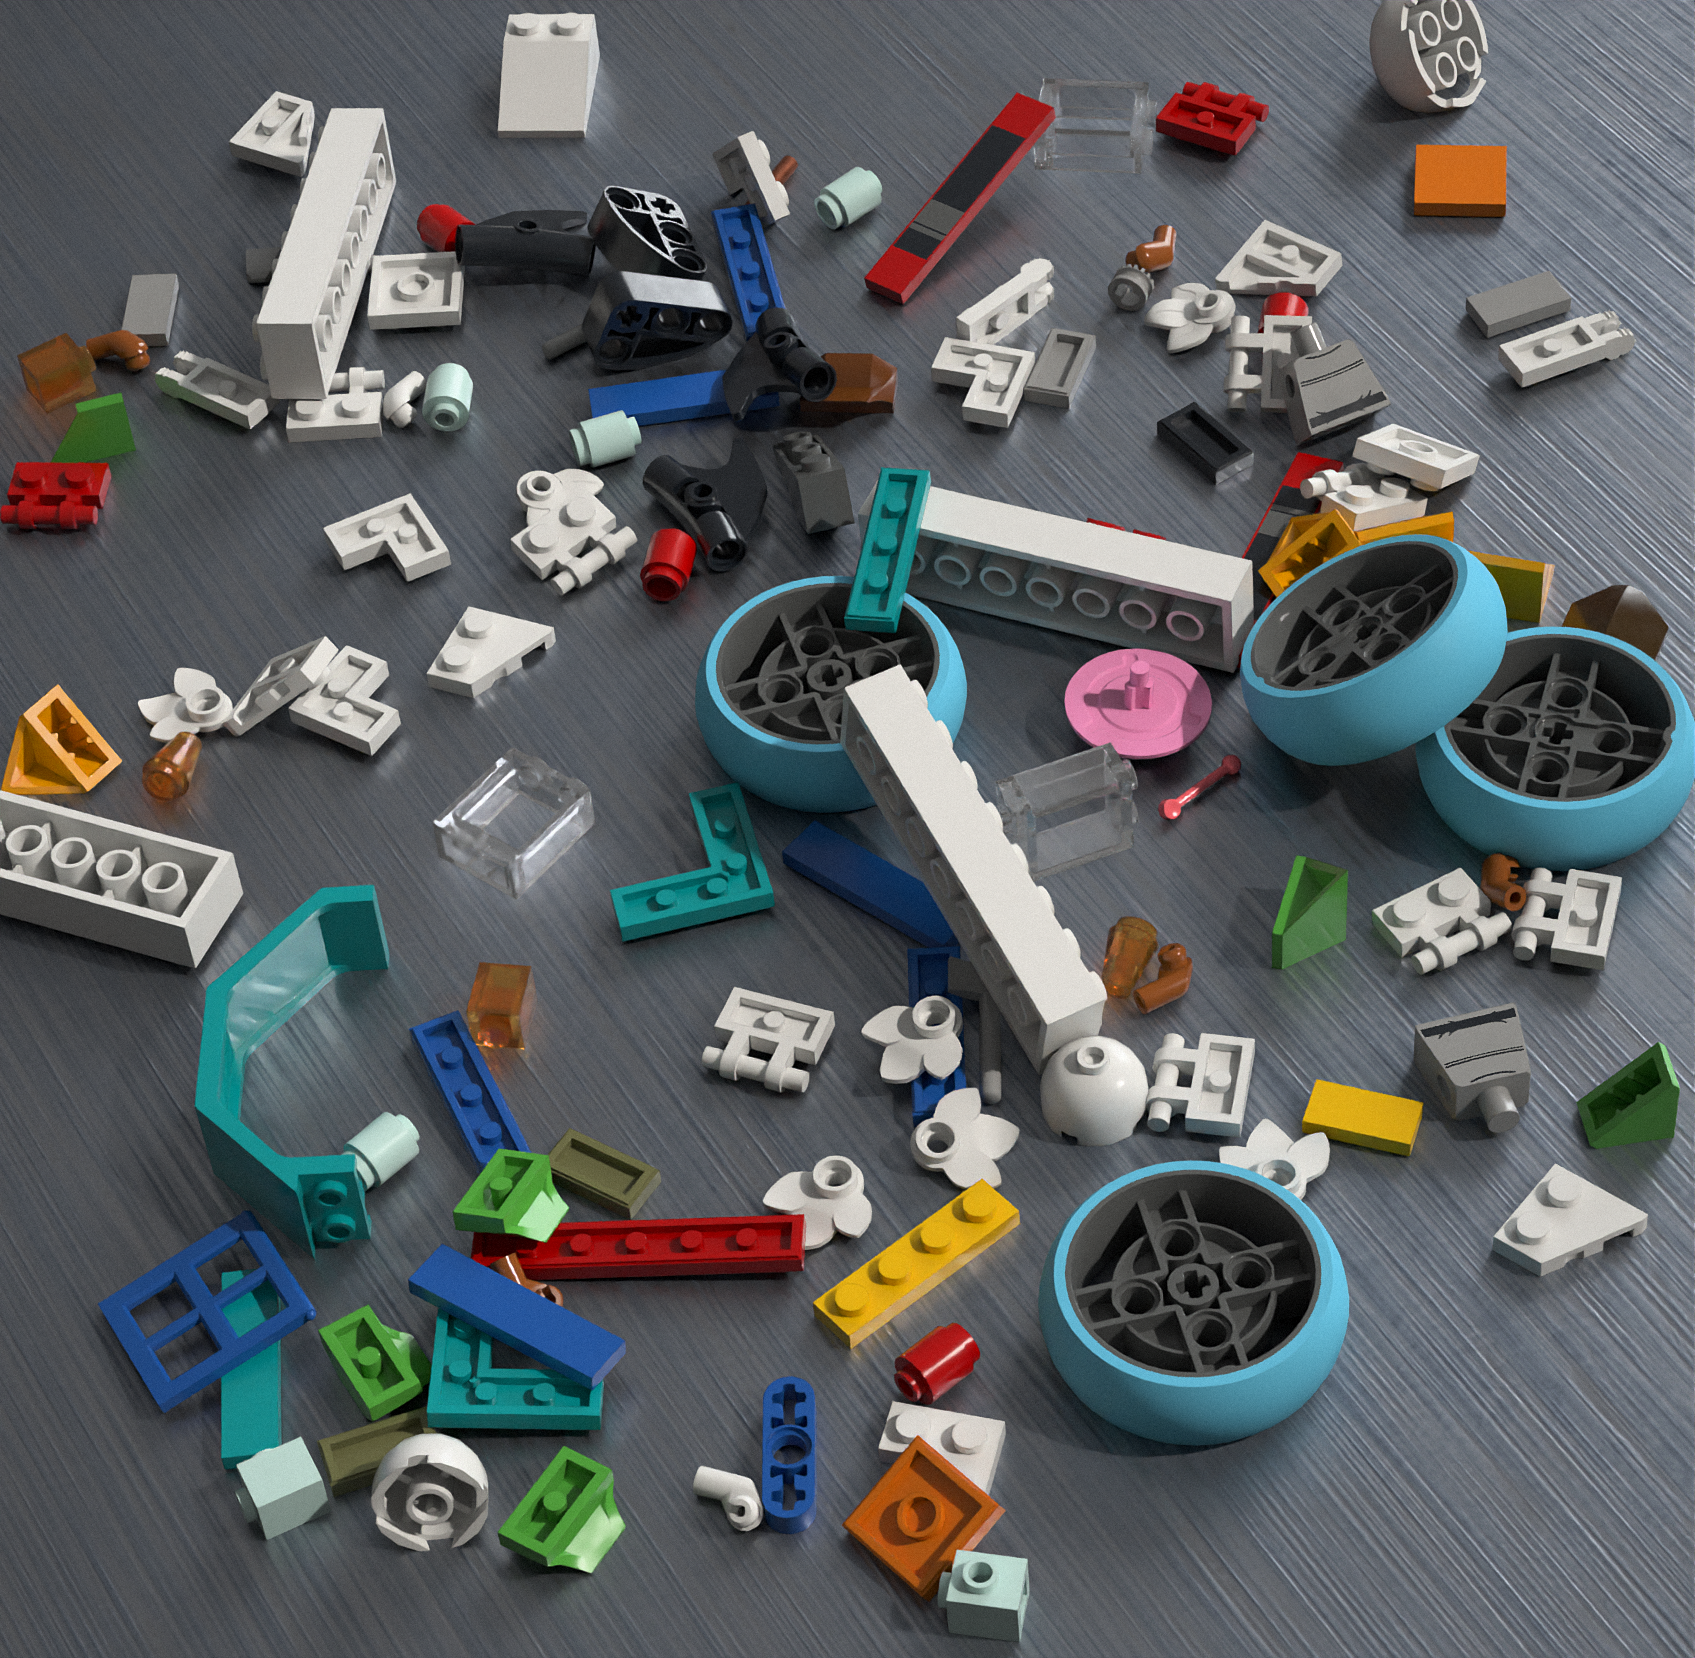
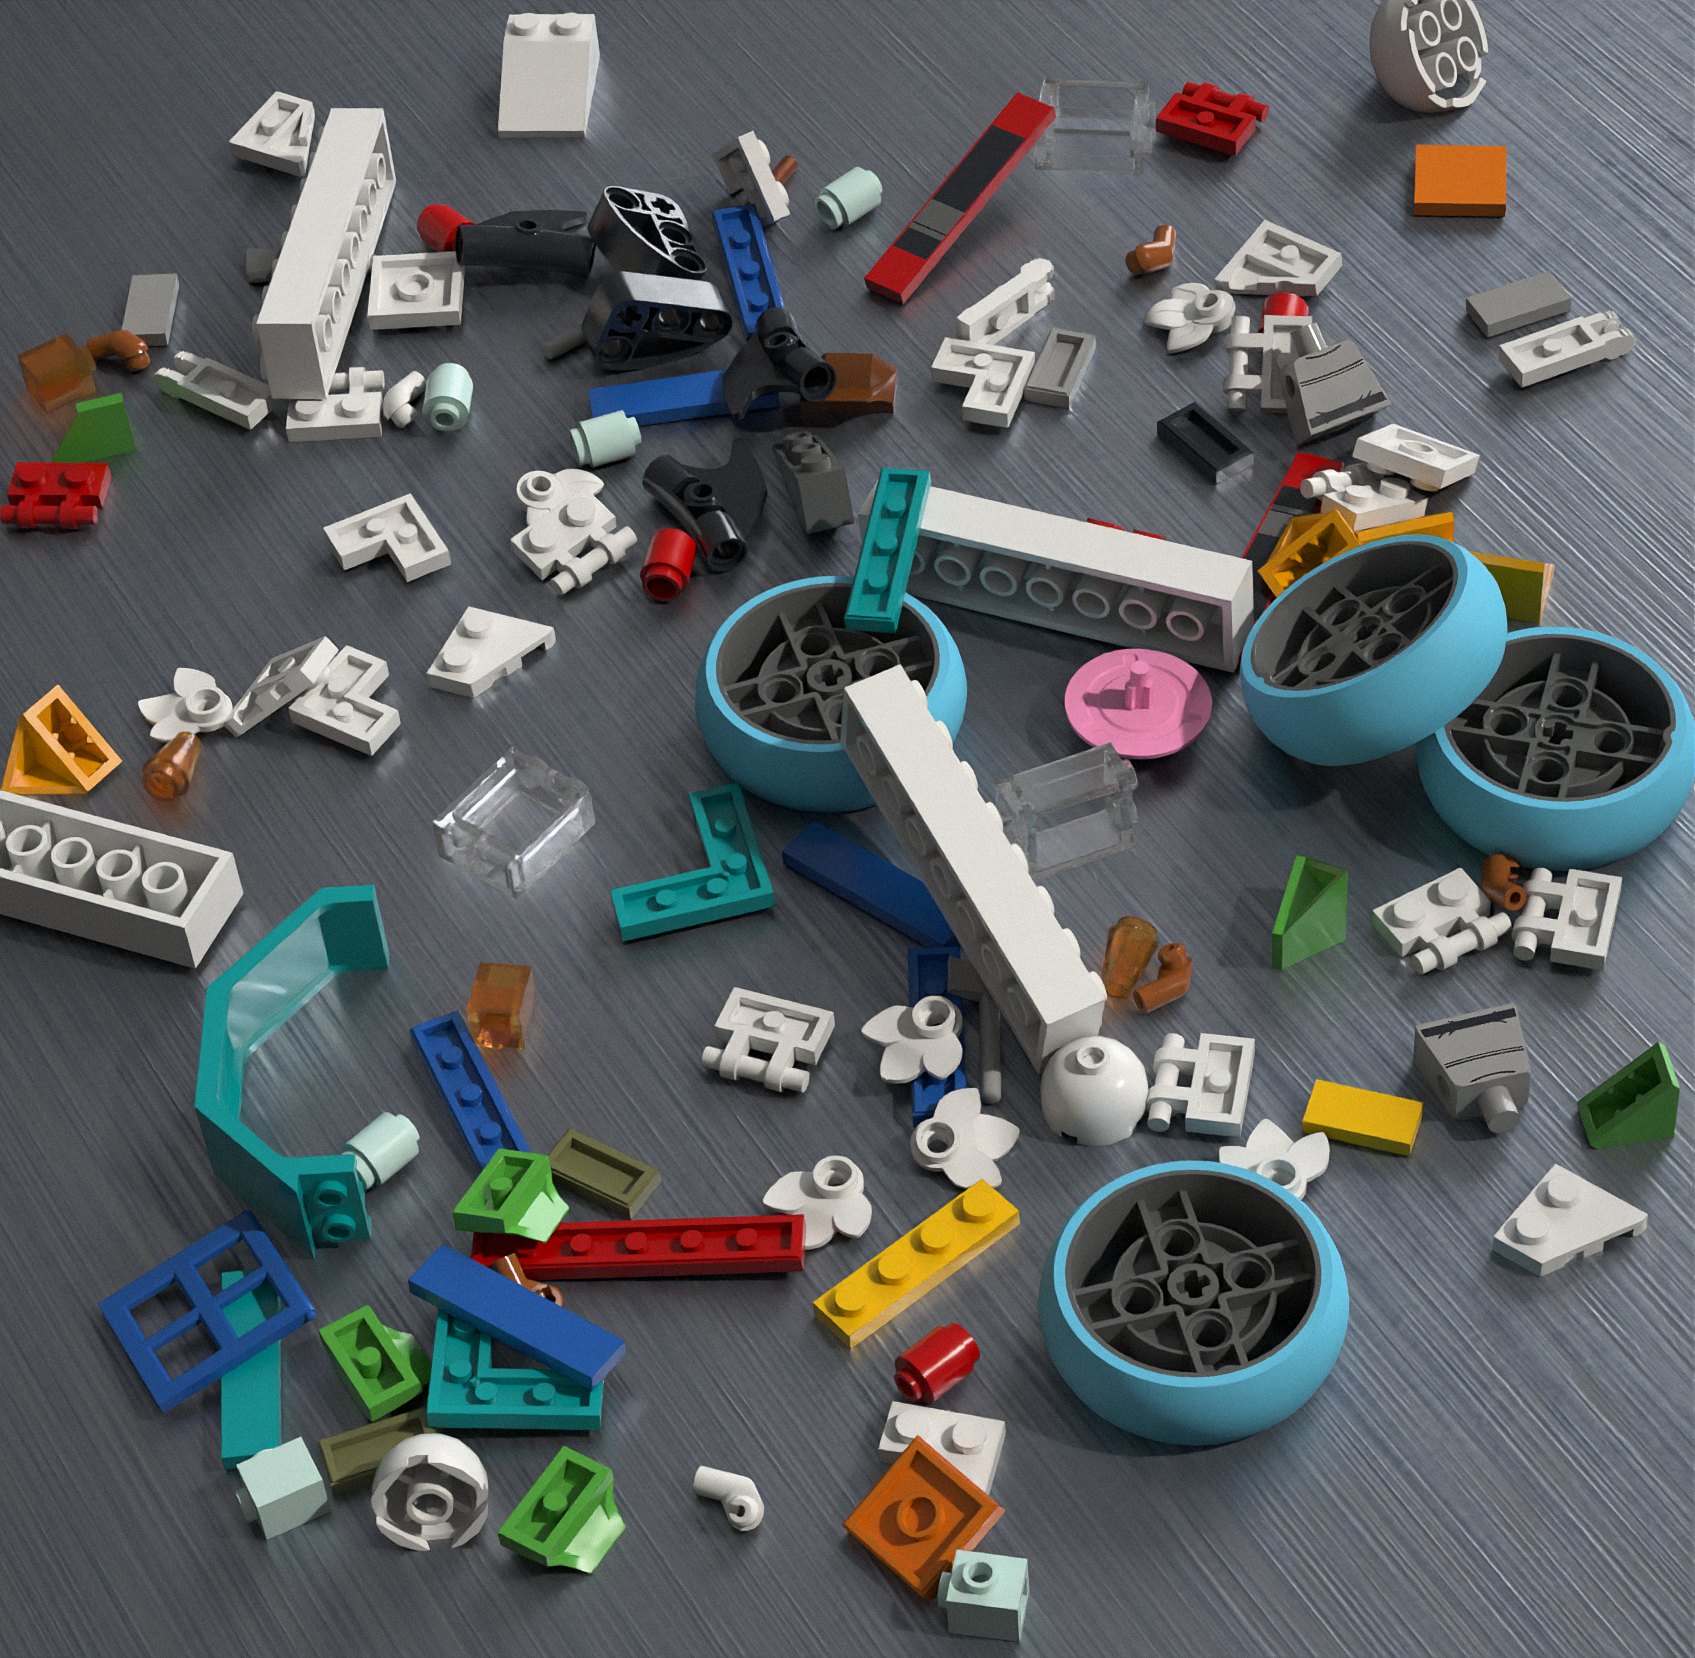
(801, 1474): blue beam -> none
(1141, 285): light grey bush -> none
(1171, 808): coral hinge -> none
(1623, 614): dark brown slope -> none

